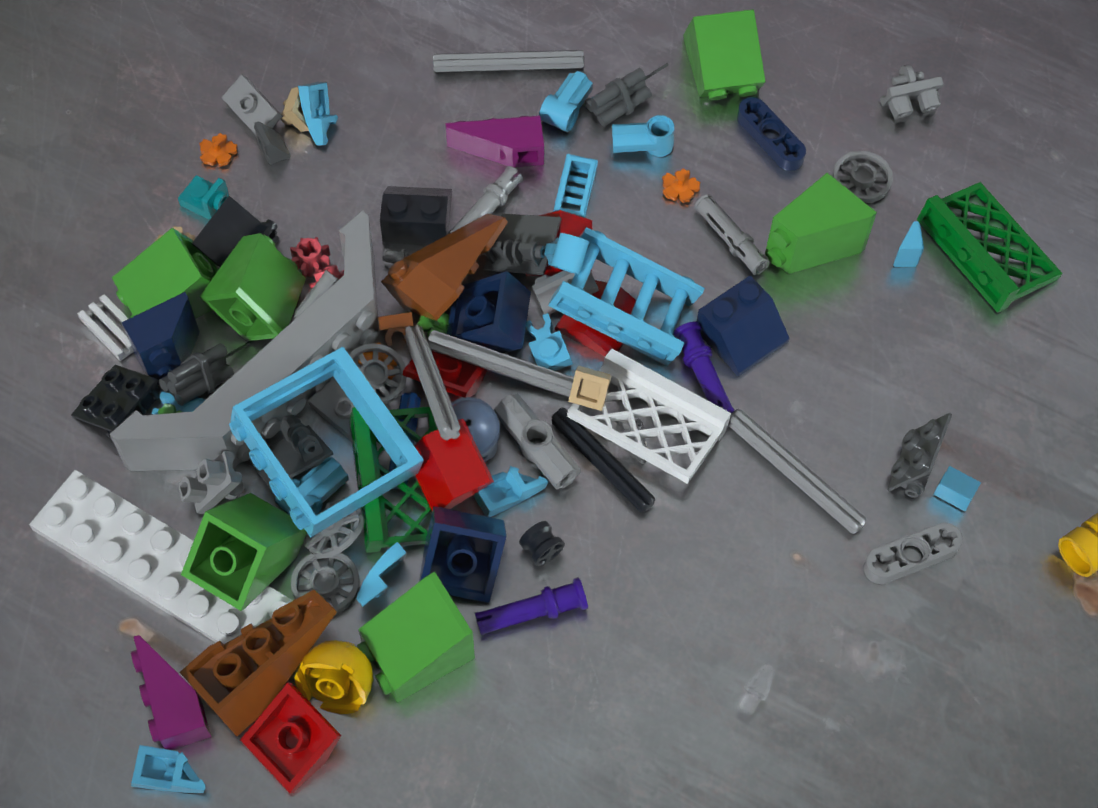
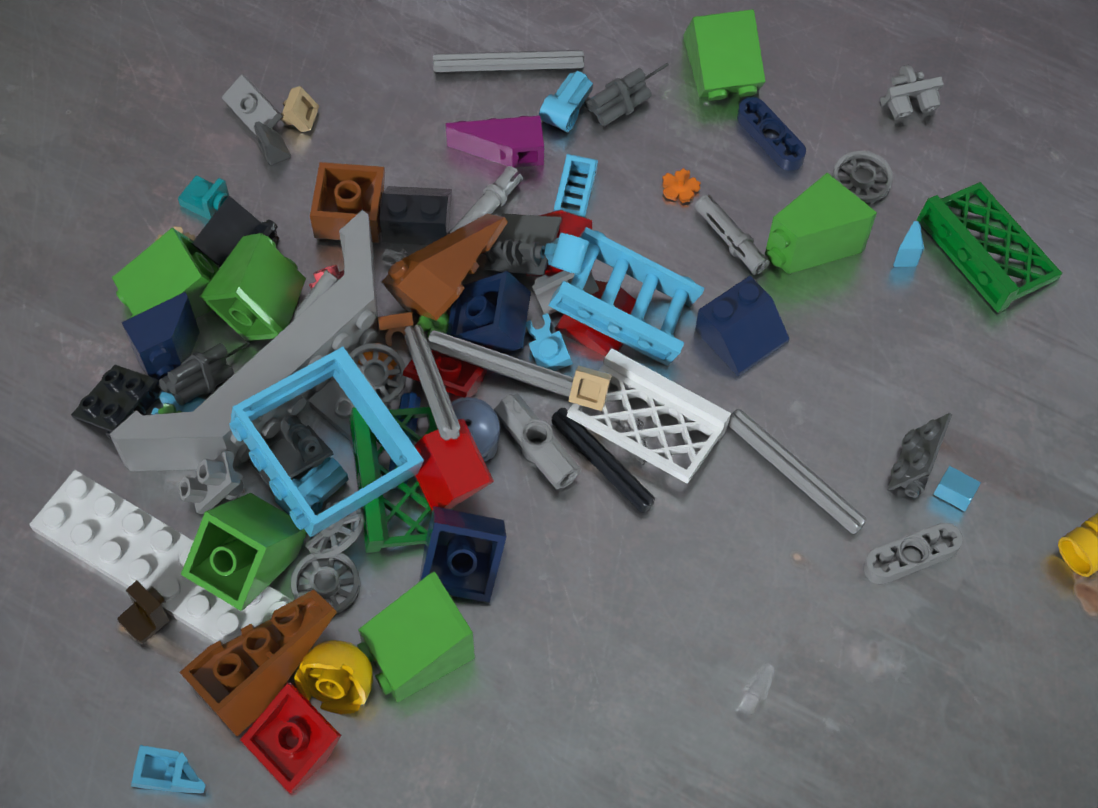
(97, 310): white tile -> none
(145, 614): none -> dark brown bracket
(174, 703): magenta slope -> none
(218, 150): orange plant -> none
(310, 256): coral gear -> none
(316, 110): medium azure slope -> none
(343, 193): none -> dark orange slope
(373, 584): medium azure slope -> none
(508, 491): medium azure slope -> none
(541, 543): black wheel -> none
(548, 603): dark purple pin -> none
(654, 136): medium azure piece -> none
(699, 357): dark purple pin -> none

